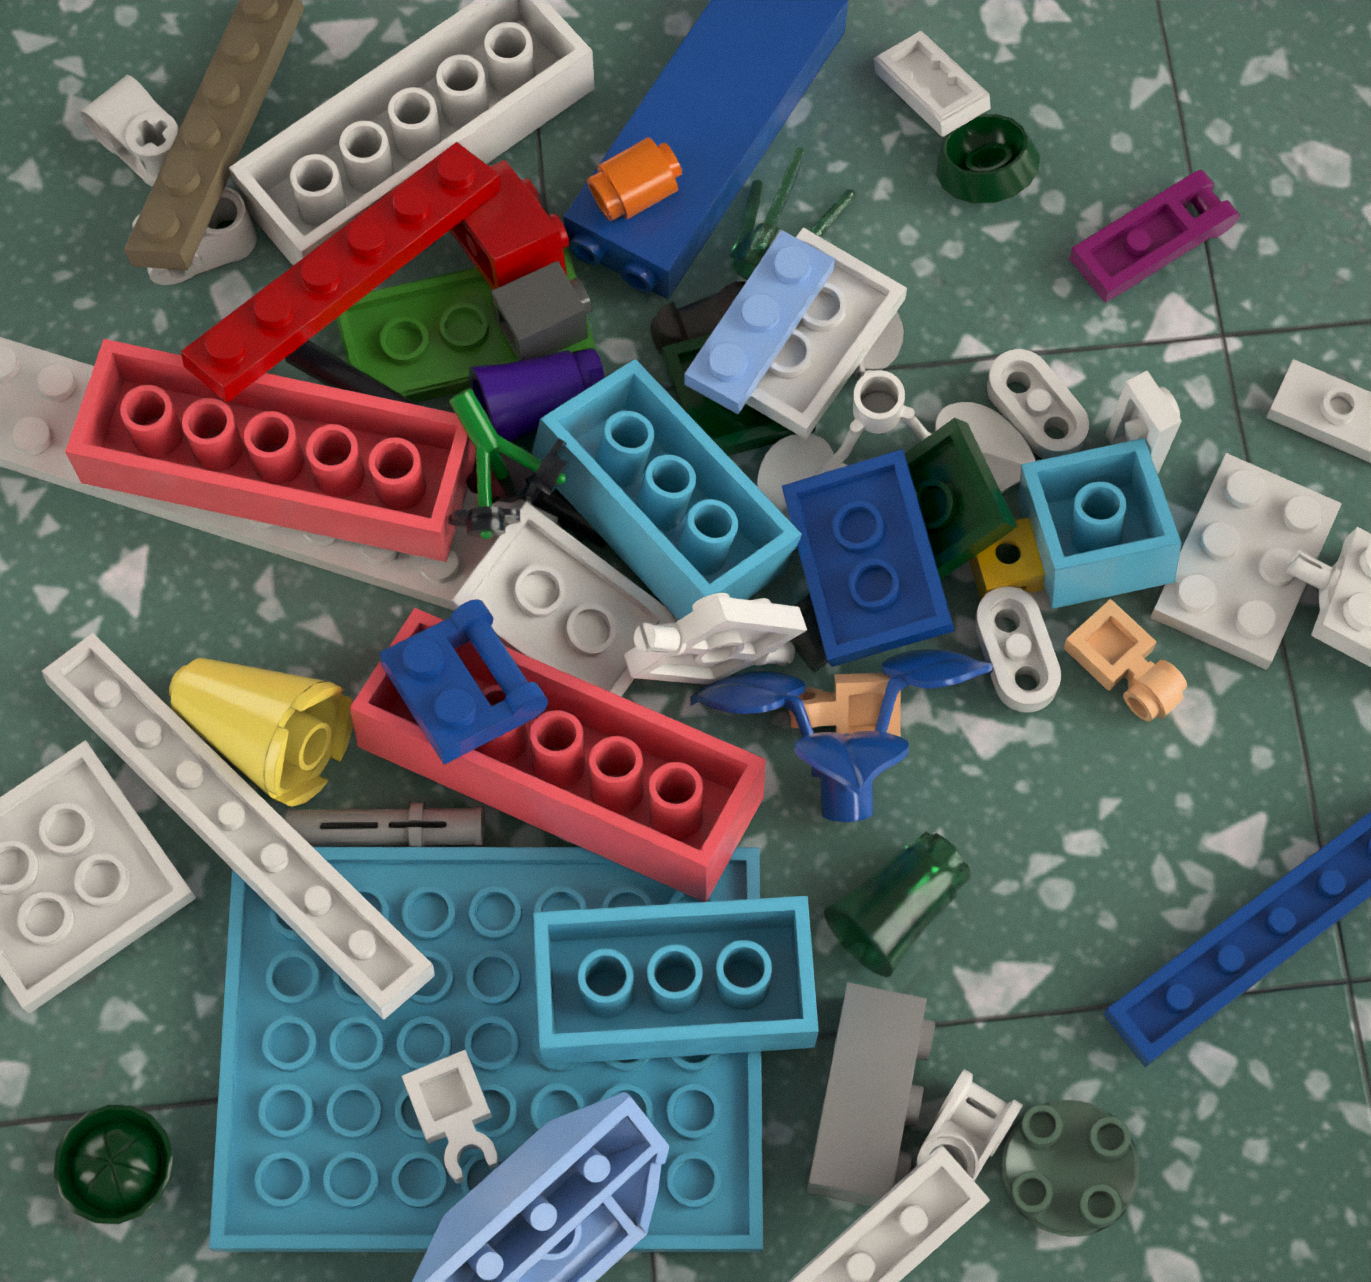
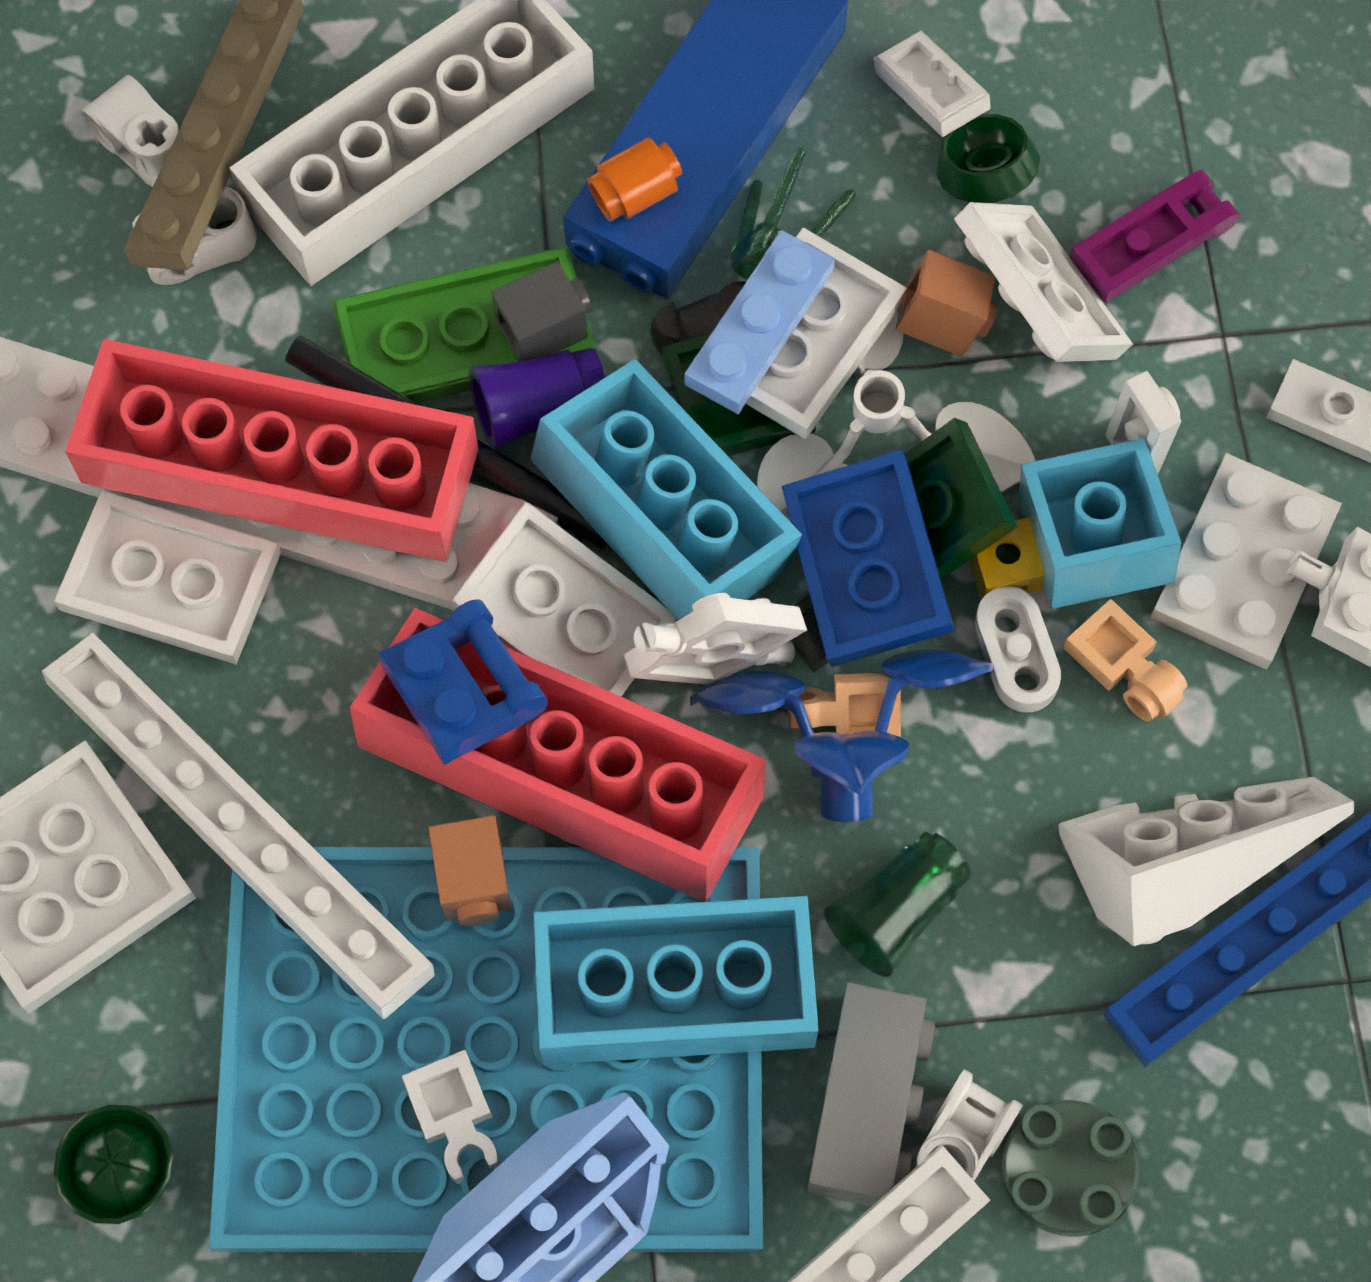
(168, 577): none -> white plate
(266, 723): light yellow cone -> none
(340, 272): red plate -> none
(461, 826): light grey pin -> none
(470, 870): none -> nougat brick
(501, 476): plant -> none
(511, 232): red brick -> none
(947, 303): none -> nougat brick
(1042, 282): none -> white plate
(1042, 406): white plate -> none
(1181, 863): none -> white wedge

